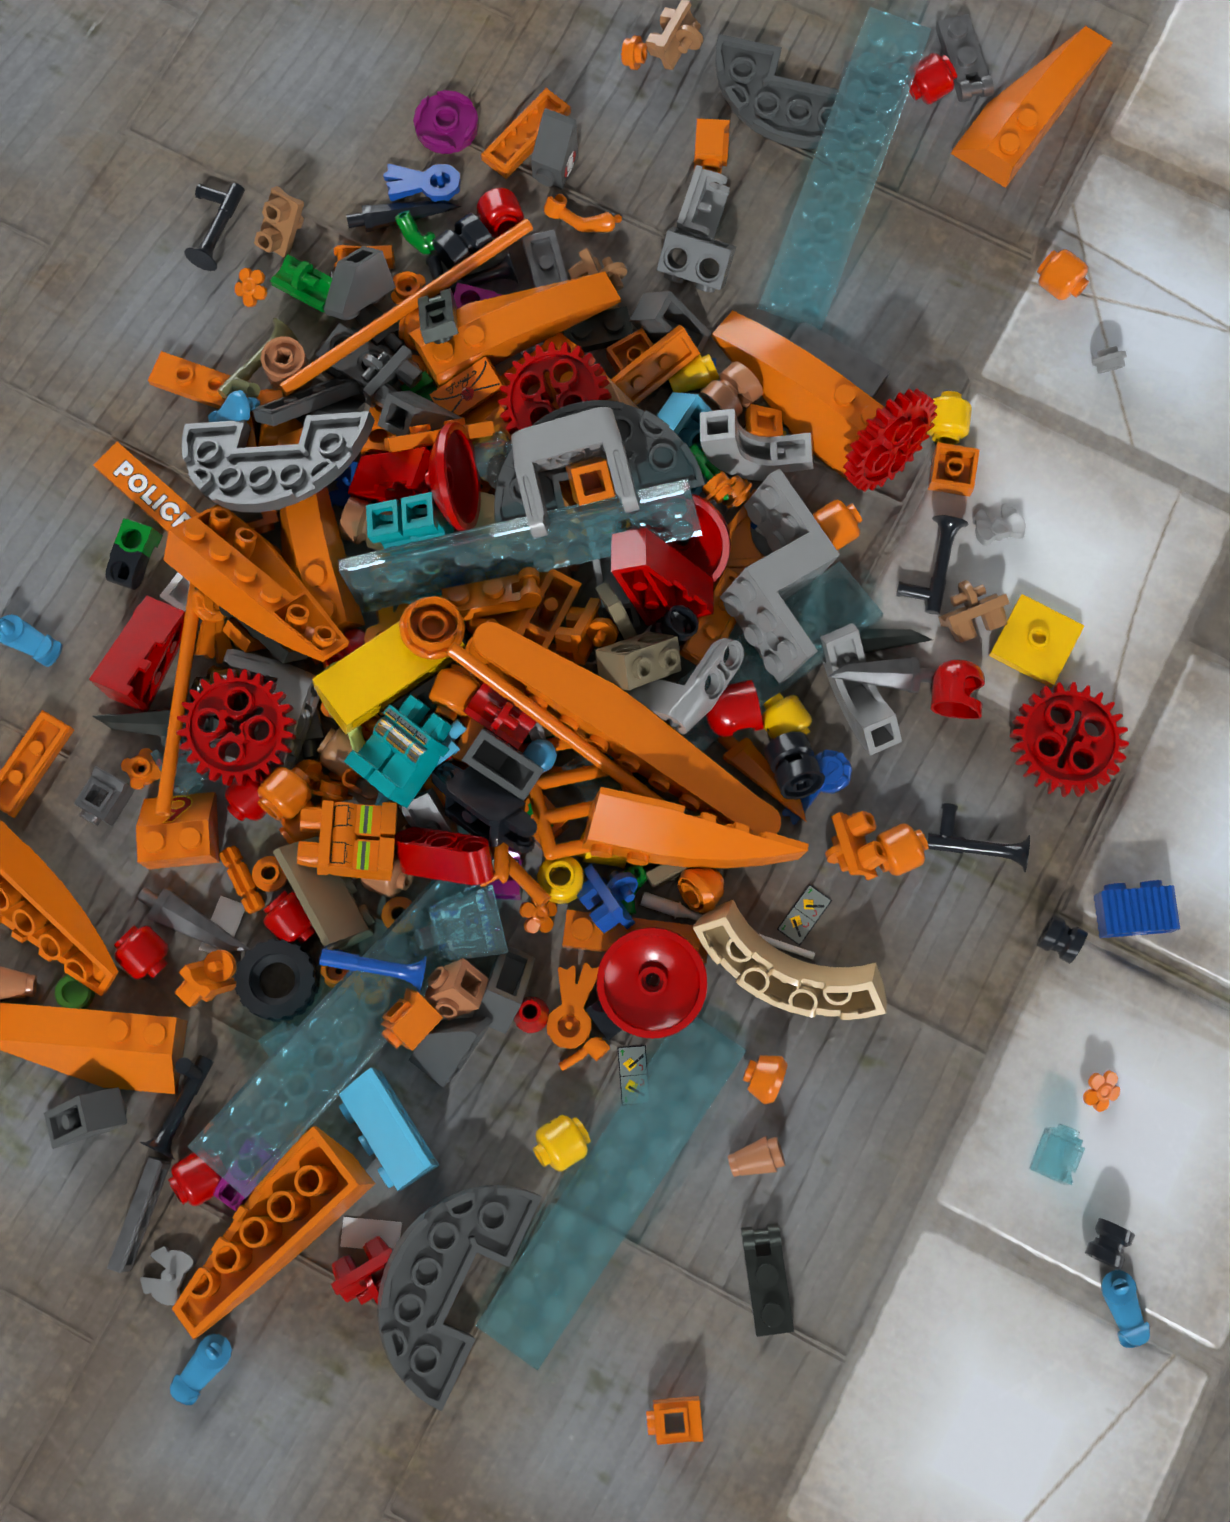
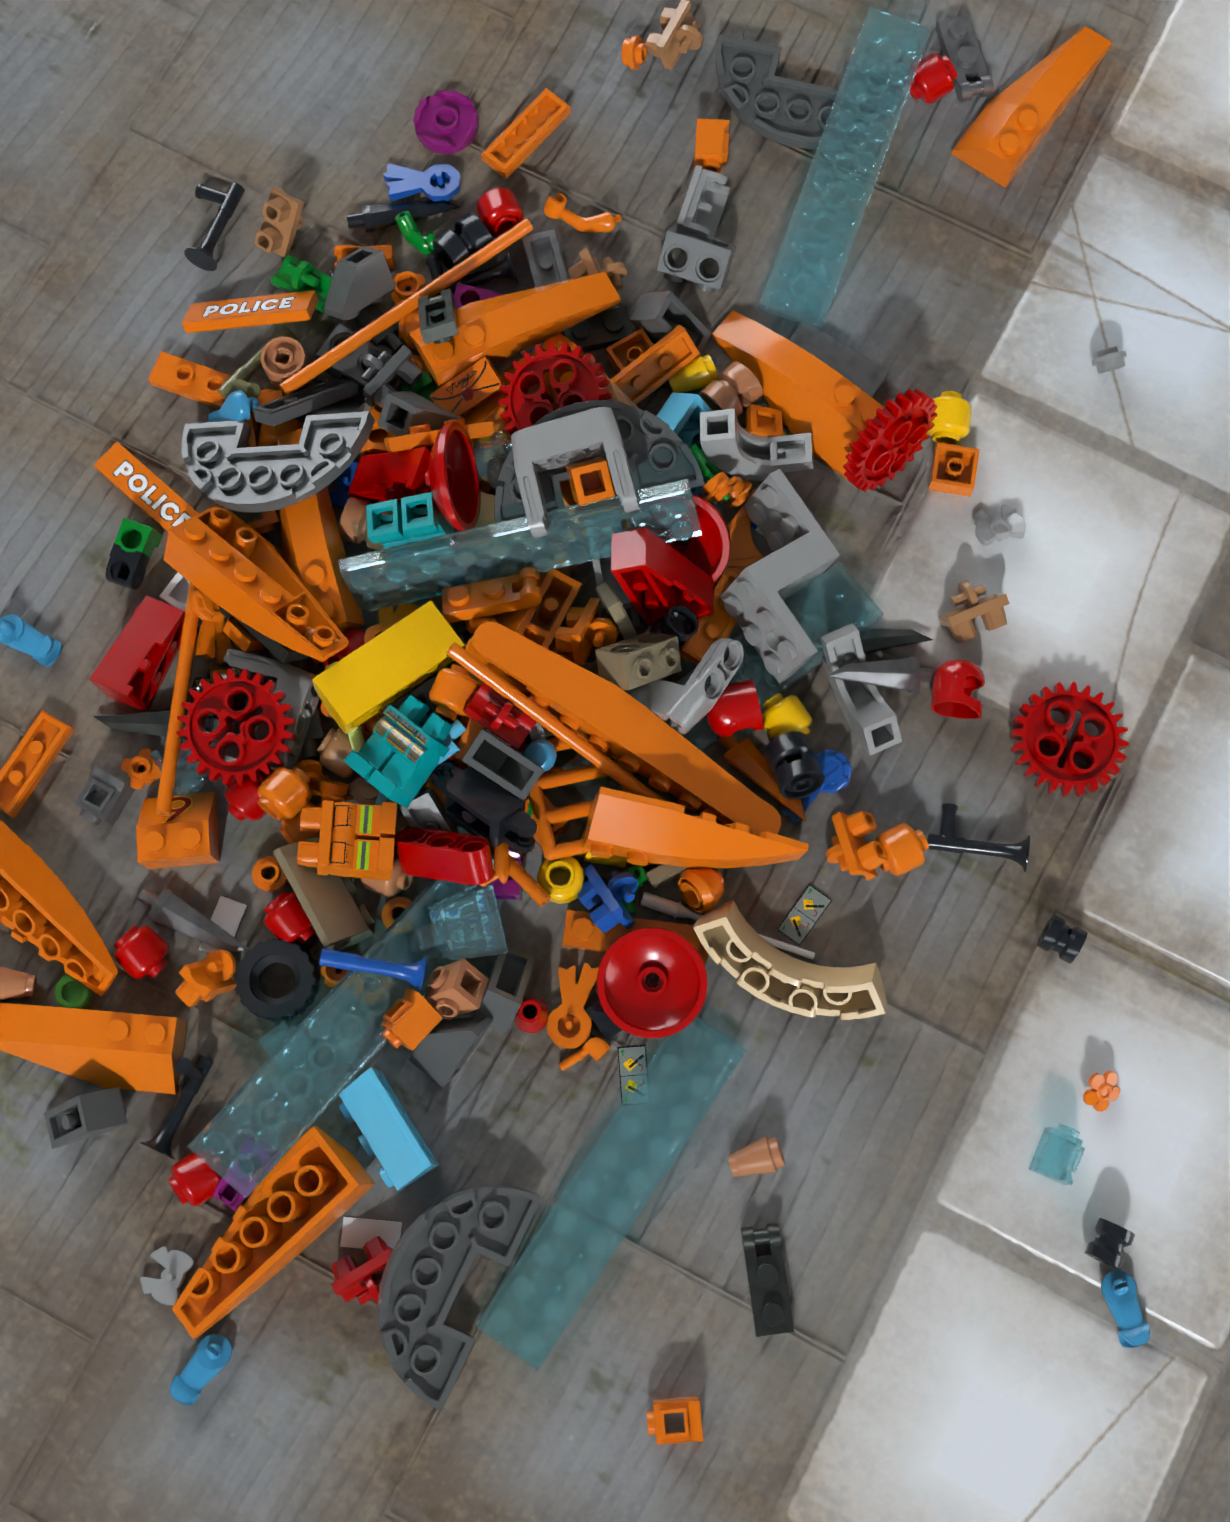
(139, 1215): flat silver tile -> none
(242, 879): orange axle -> none
(250, 286): orange plant -> none
(250, 311): none -> orange tile
(349, 779): orange hand -> none
(431, 627): orange piece -> none
(538, 916): orange plant -> none
(554, 149): dark grey slope -> none
(561, 1142): yellow head -> none
(765, 1077): orange cone -> none
(839, 522): orange head -> none
(934, 594): black piece -> none
(1036, 641): yellow plate -> none
(1063, 274): orange head -> none
(1136, 910): blue brick -> none

